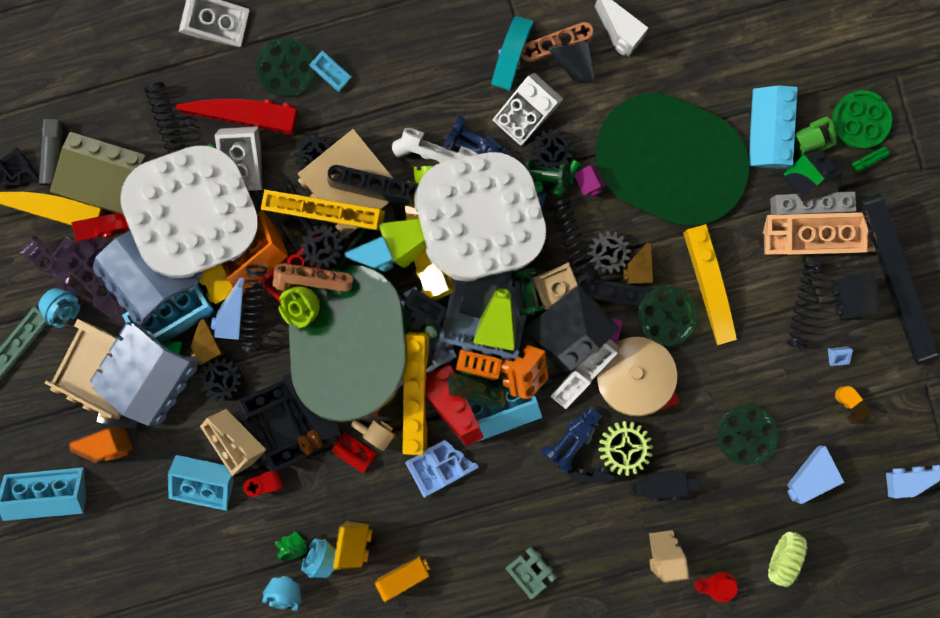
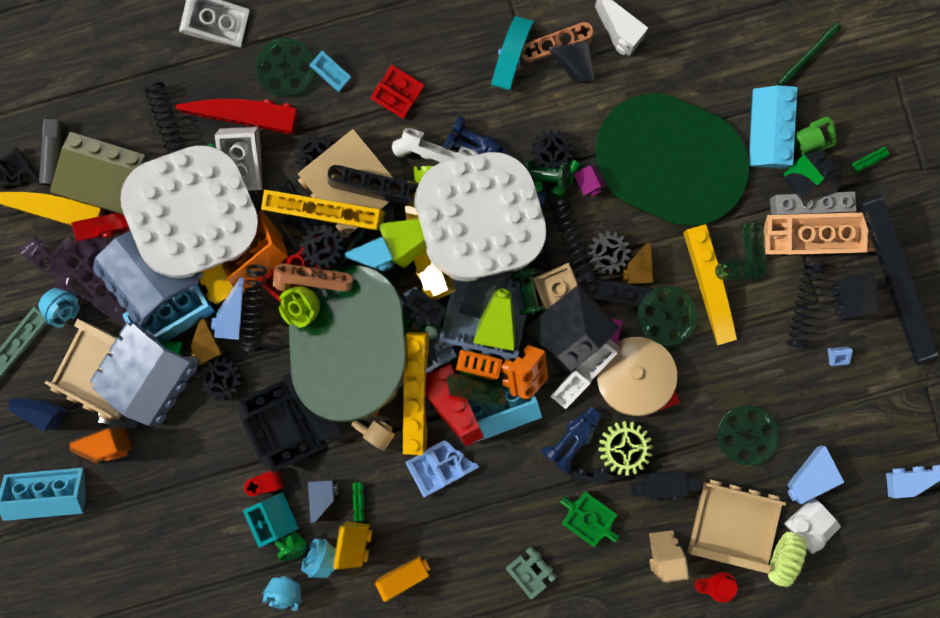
(38, 412): none -> dark blue slope
(200, 482): medium azure slope -> none
(232, 441): tan wedge -> none
(270, 519): none -> teal slope
(310, 442): reddish brown wheel -> none
(321, 496): none -> sand blue slope
(353, 452): red slope -> none
(358, 501): none -> green axle
(397, 91): none -> red slope
(527, 108): white slope -> none
(589, 519): none -> green plate
(735, 526): none -> tan panel
(748, 265): none -> clear green beam
(813, 524): none -> white slope
(826, 37): none -> dark green piece
(853, 403): leg -> none
(862, 119): green tile -> none

